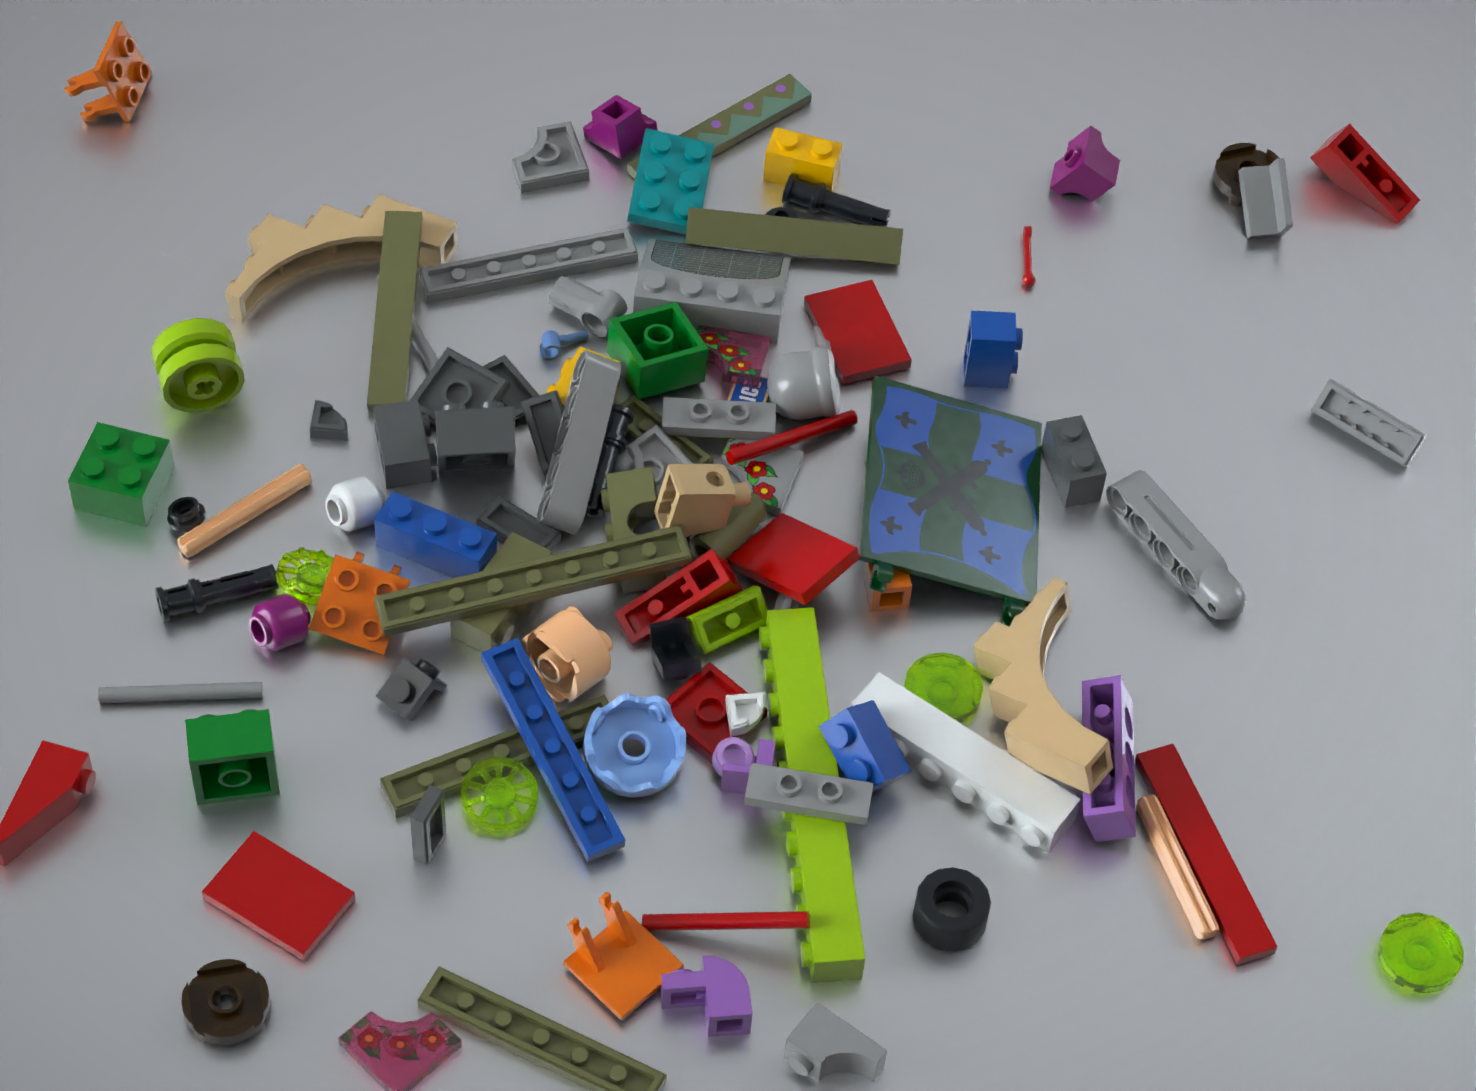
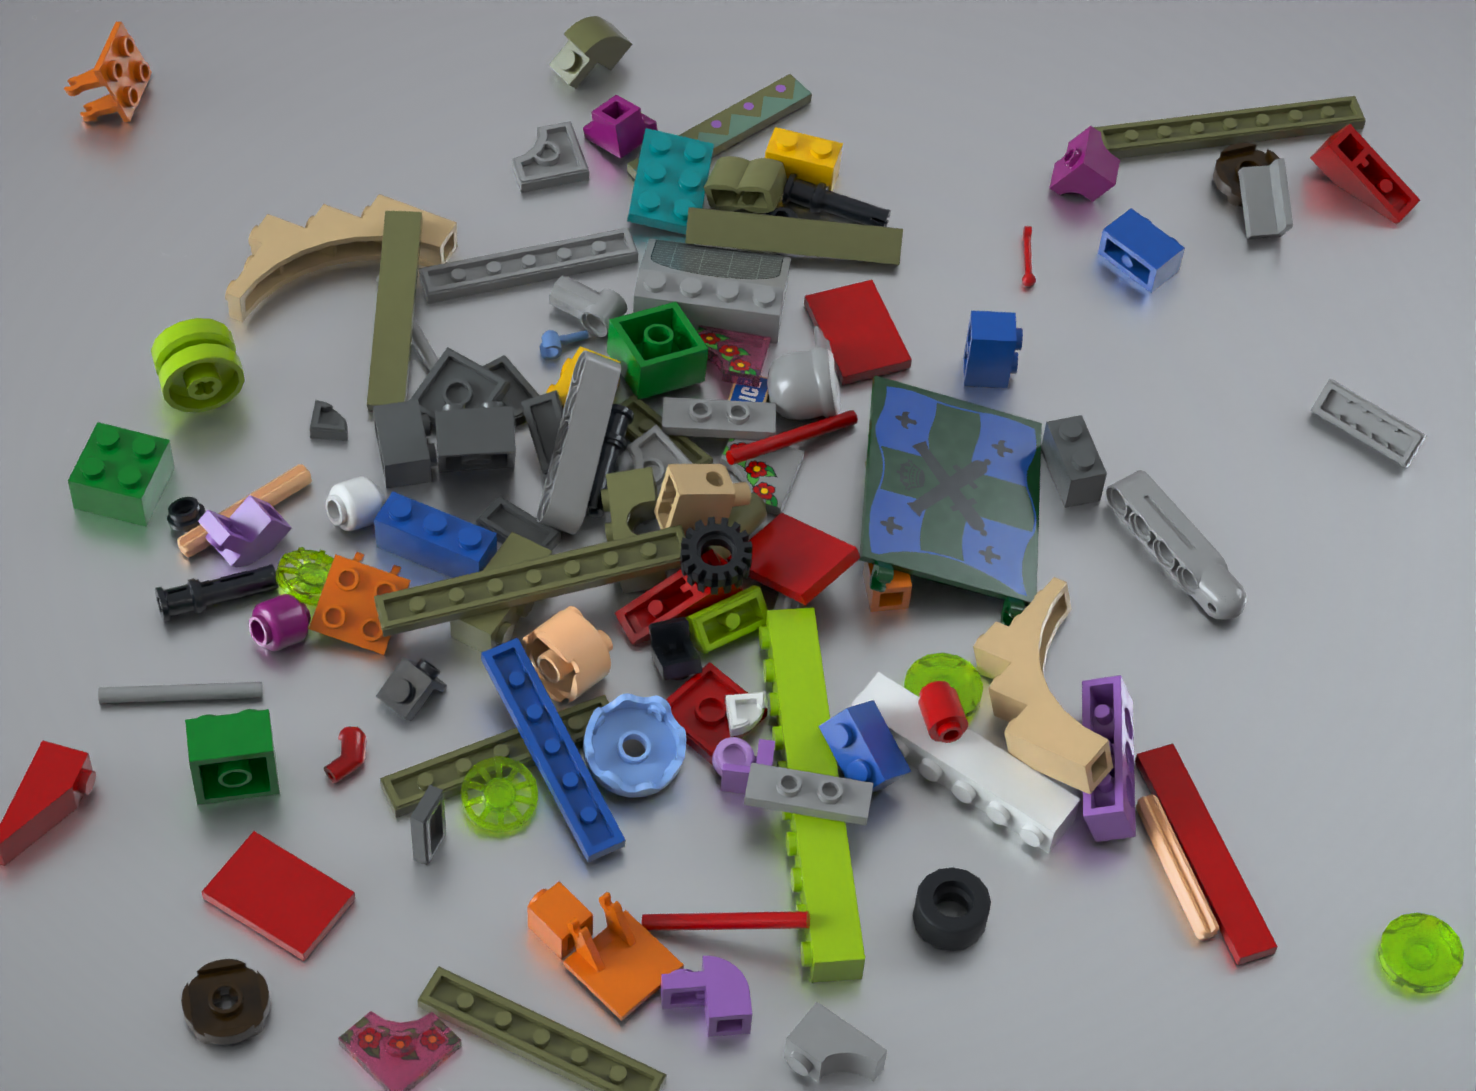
(247, 533): none -> medium lavender brick
(352, 754): none -> red arm
(551, 912): none -> orange brick
(589, 43): none -> olive brick
(716, 535): none -> black tyre
(746, 184): none -> olive brick
(942, 712): none -> red brick
(1141, 250): none -> blue brick
(1231, 127): none -> olive tile

